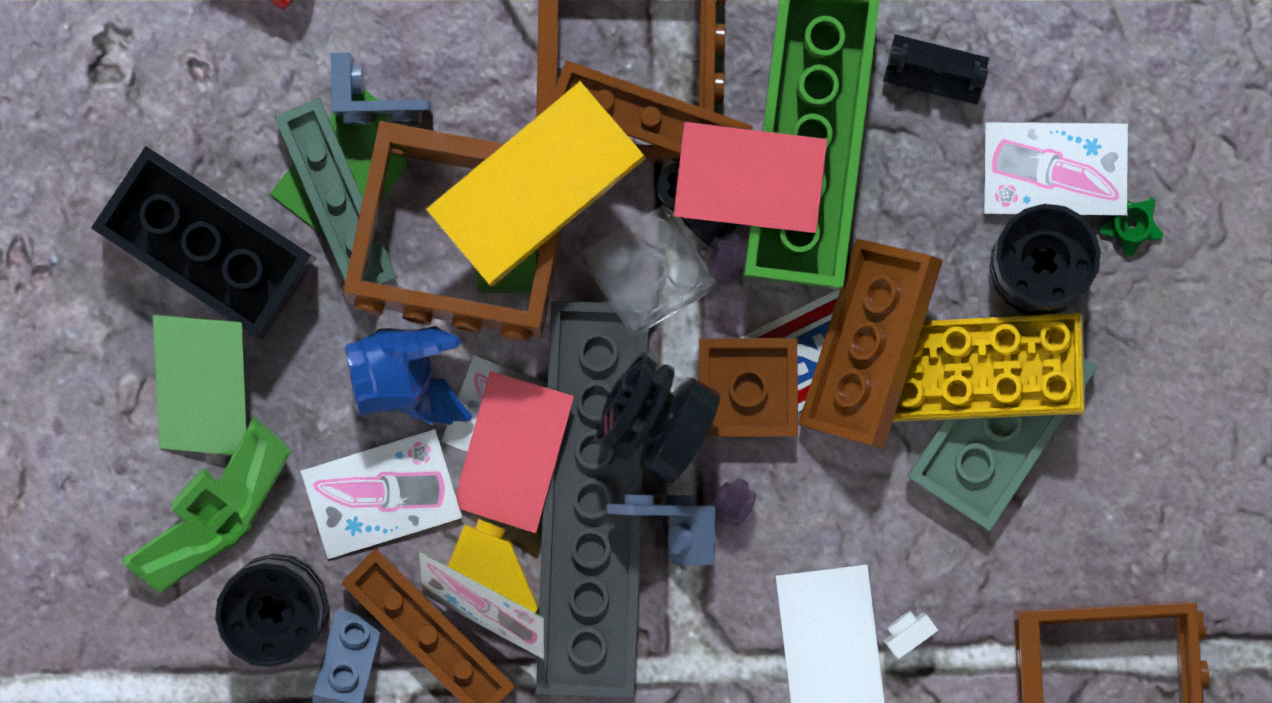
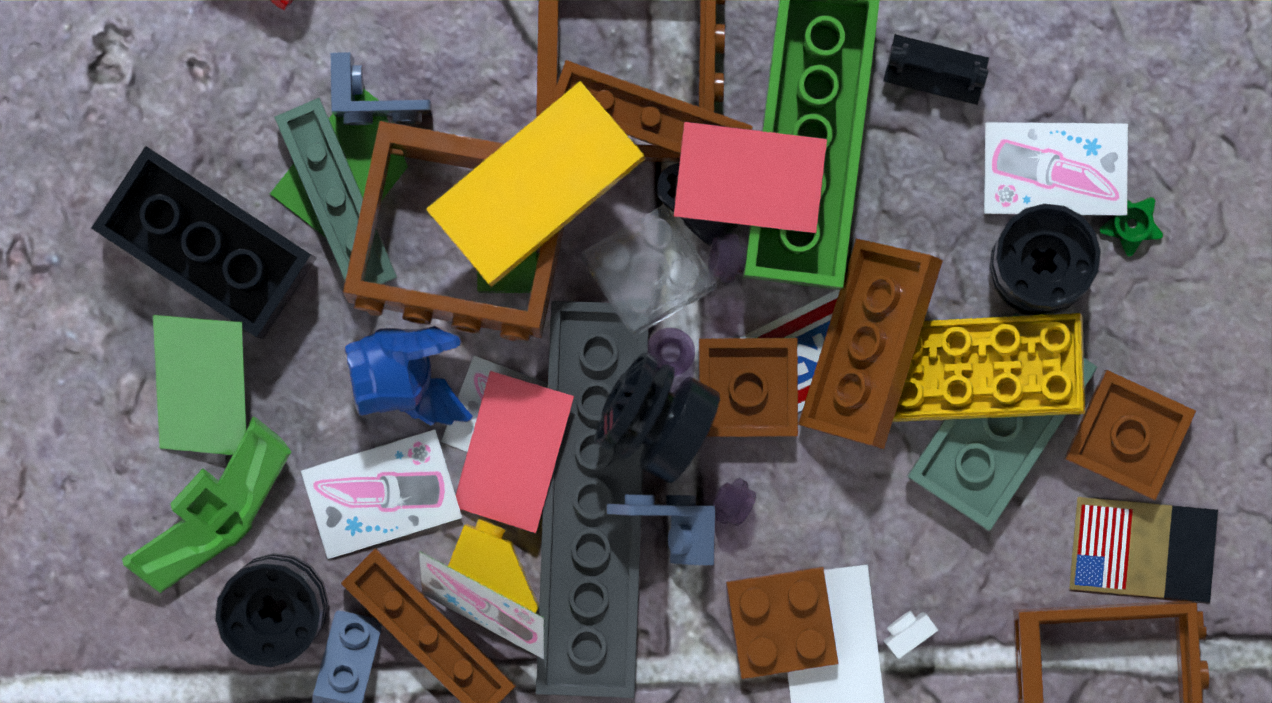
(675, 336): none -> clear purple plate
(782, 622): none -> dark orange plate
(1129, 434): none -> dark orange plate
(1143, 549): none -> sticker

